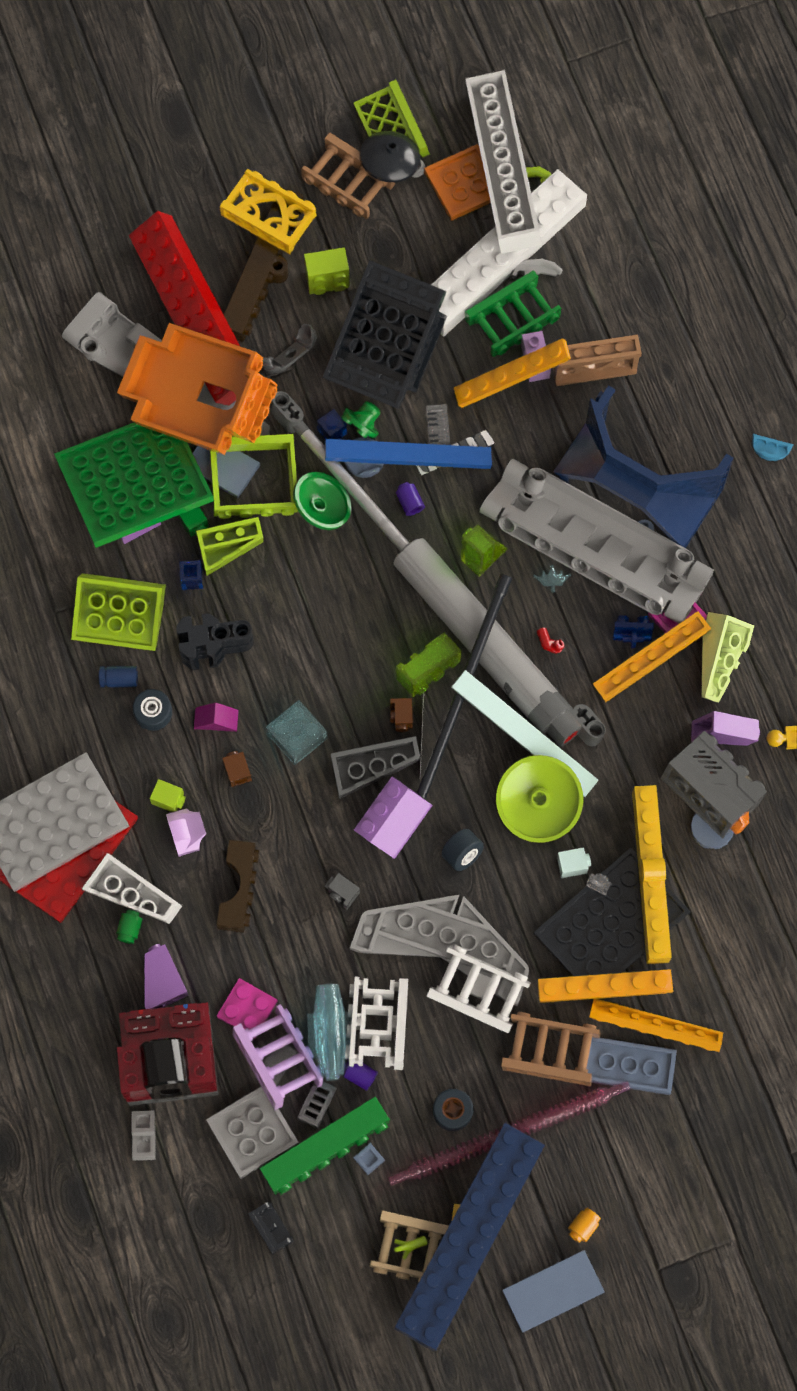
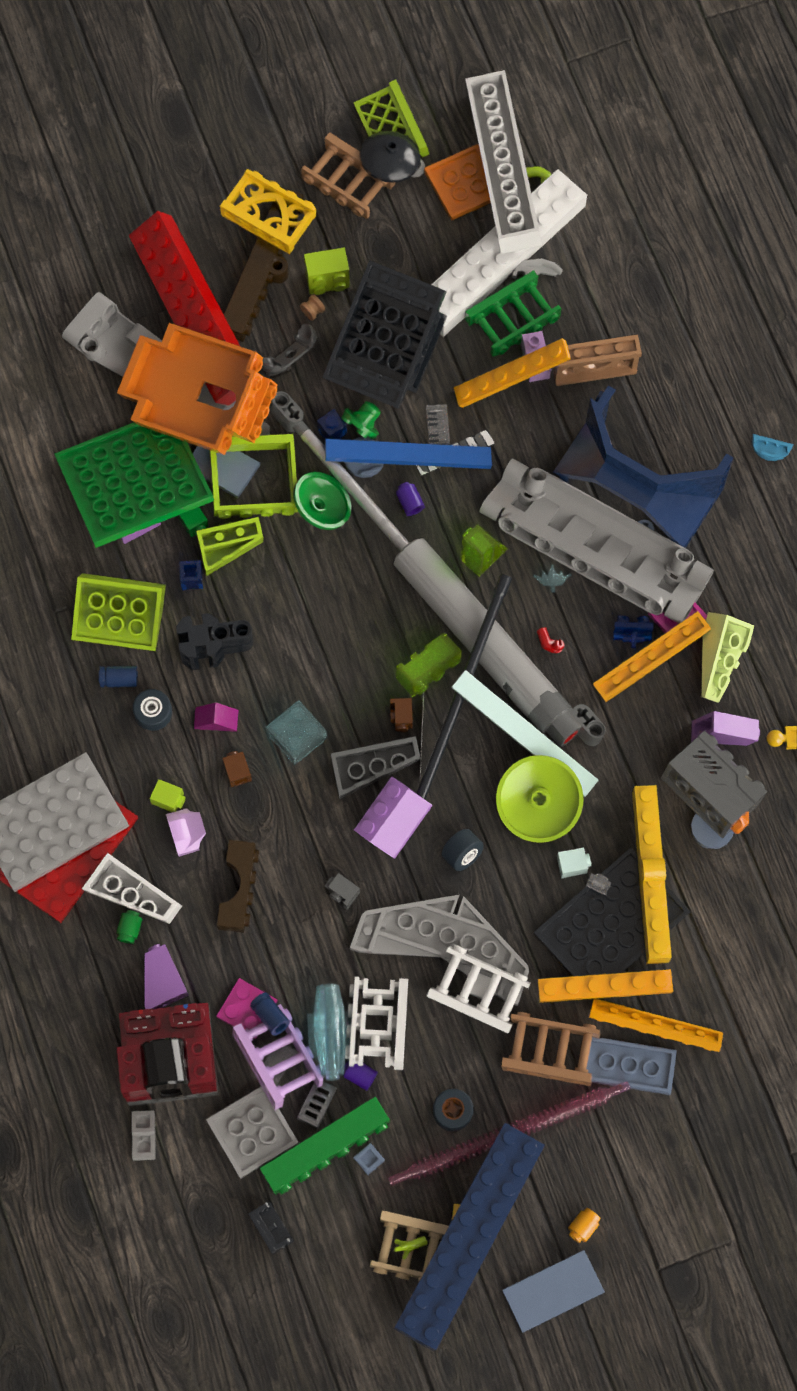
(269, 1014): none -> dark blue piece
(312, 307): none -> medium nougat wheel

